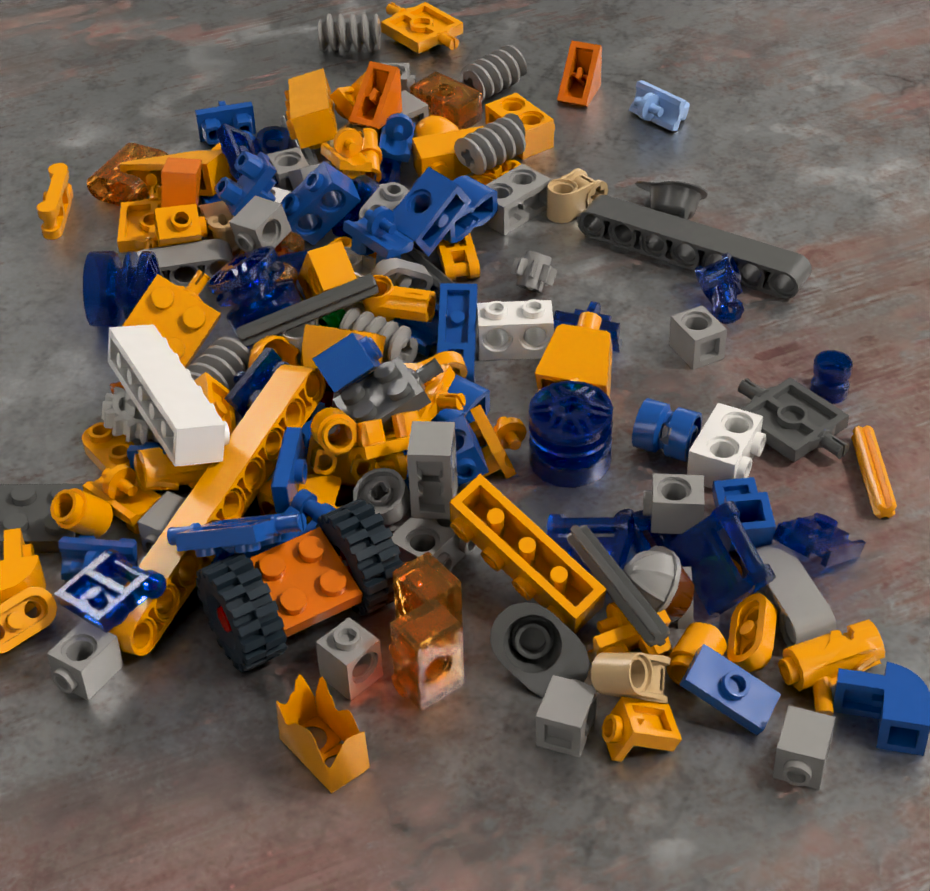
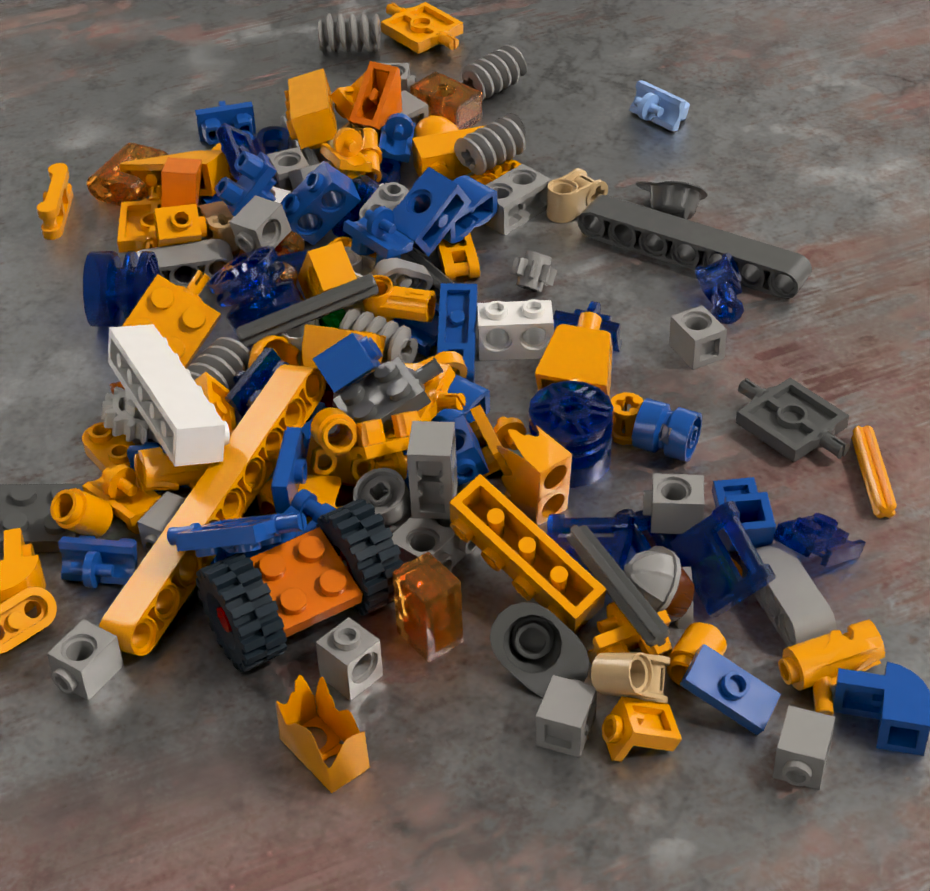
(104, 600): clear blue plate -> none
(427, 654): clear orange brick -> none
(537, 124): light orange brick -> none
(548, 466): none -> light orange piece
(581, 74): orange slope -> none
(623, 418): none -> light orange bush
(726, 445): white brick -> none
(752, 633): light orange plate -> none
(831, 375): clear blue wheel -> none

